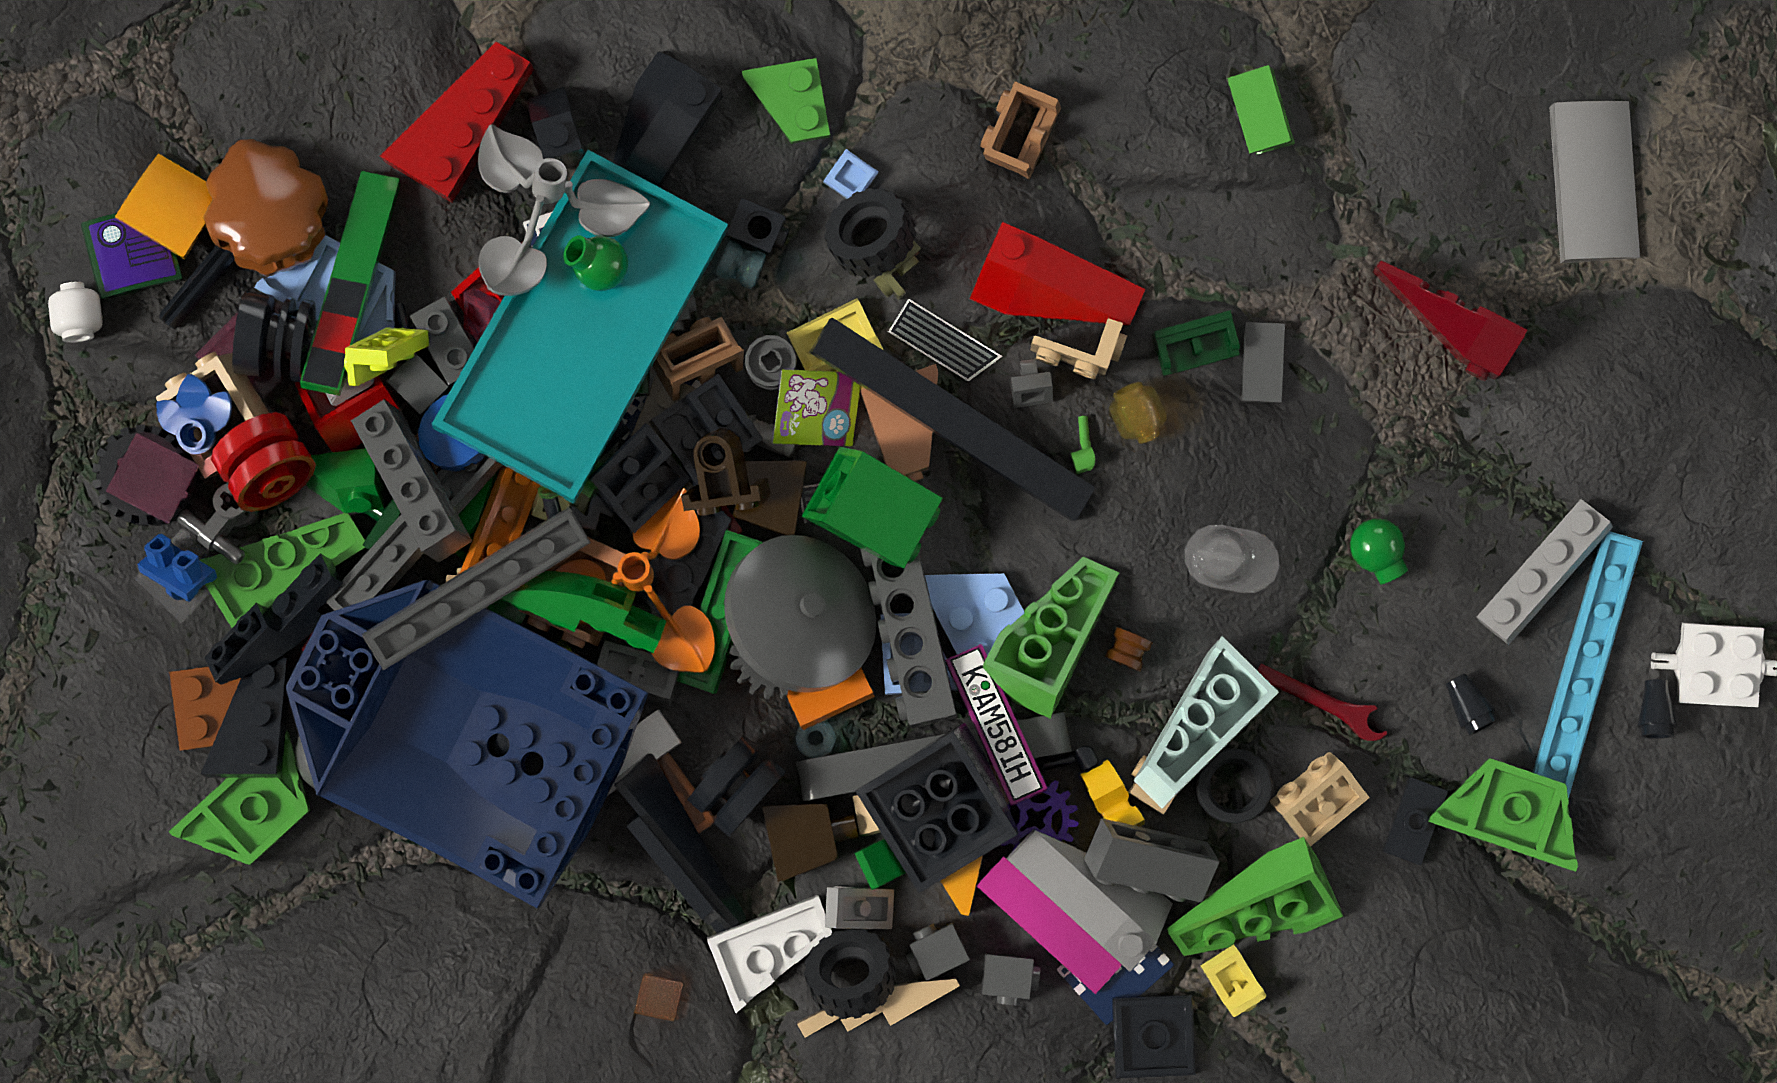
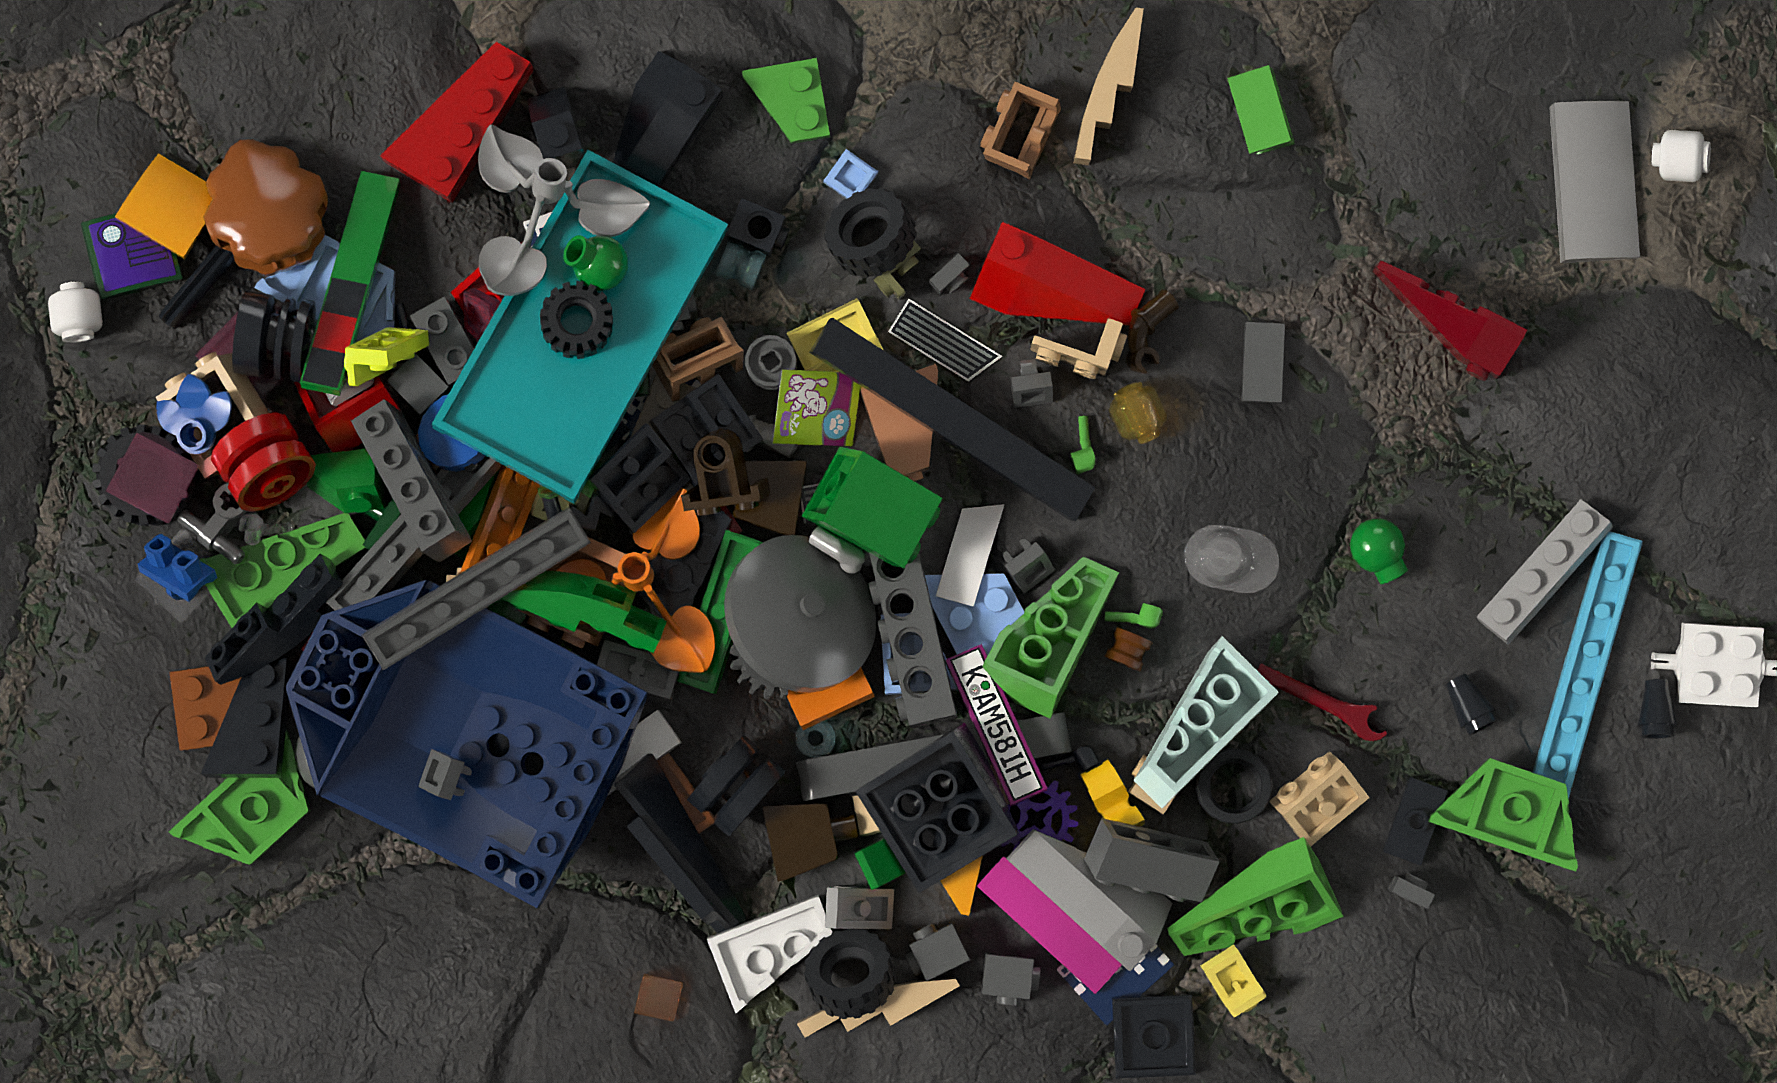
(255, 528): none -> clear hand
(443, 774): none -> dark grey tile
(581, 296): none -> black tyre
(846, 553): none -> light grey arm
(950, 276): none -> dark grey plate
(969, 554): none -> white sticker
(1029, 566): none -> dark grey tile
(1115, 75): none -> tan slope
(1143, 324): none -> dark brown piece
(1148, 616): none -> bright green hand
(1196, 343): dark green hinge -> none
(1412, 889): none -> dark grey plate
(1682, 155): none -> white head

